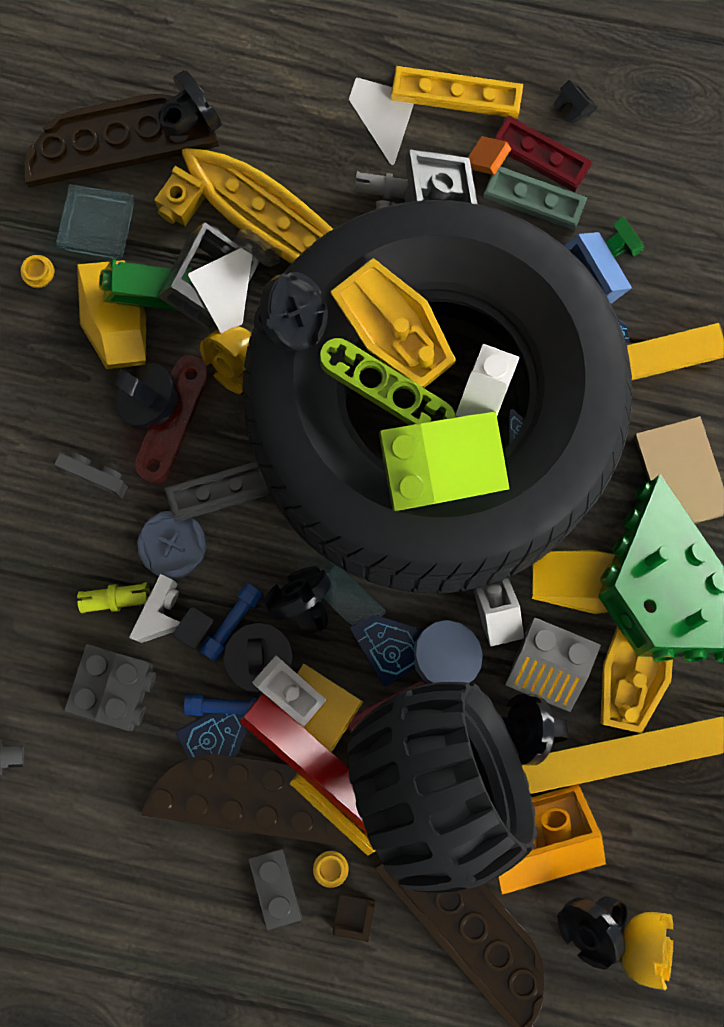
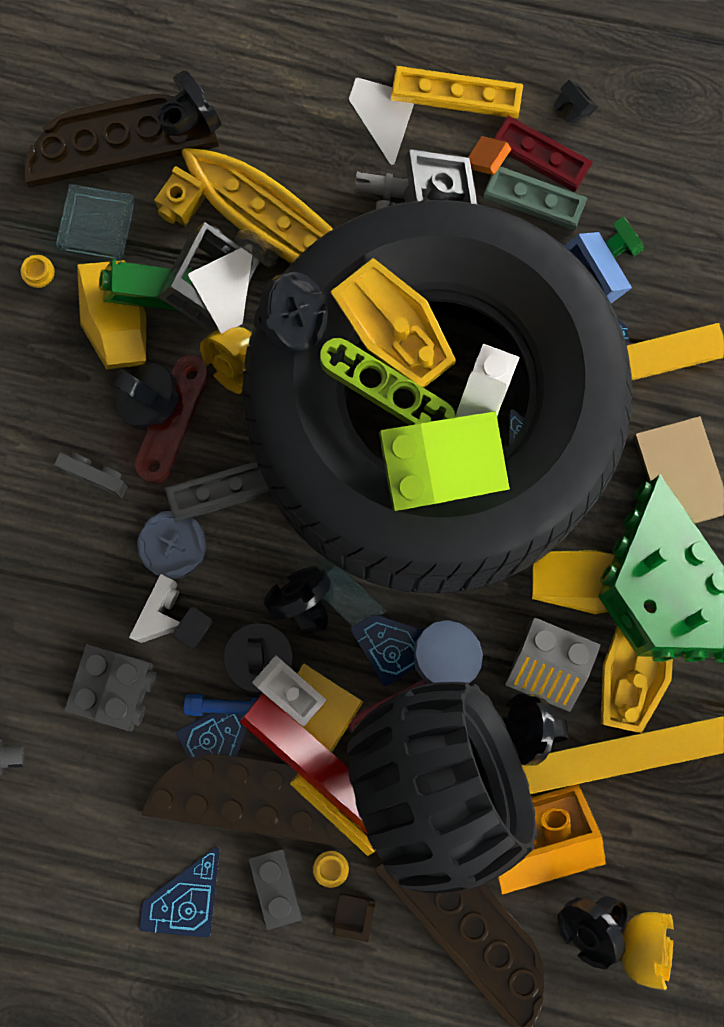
(113, 597): neon yellow pin -> none
(185, 902): none -> dark blue sticker
(248, 597): blue bar -> none
(499, 612): white slope -> none

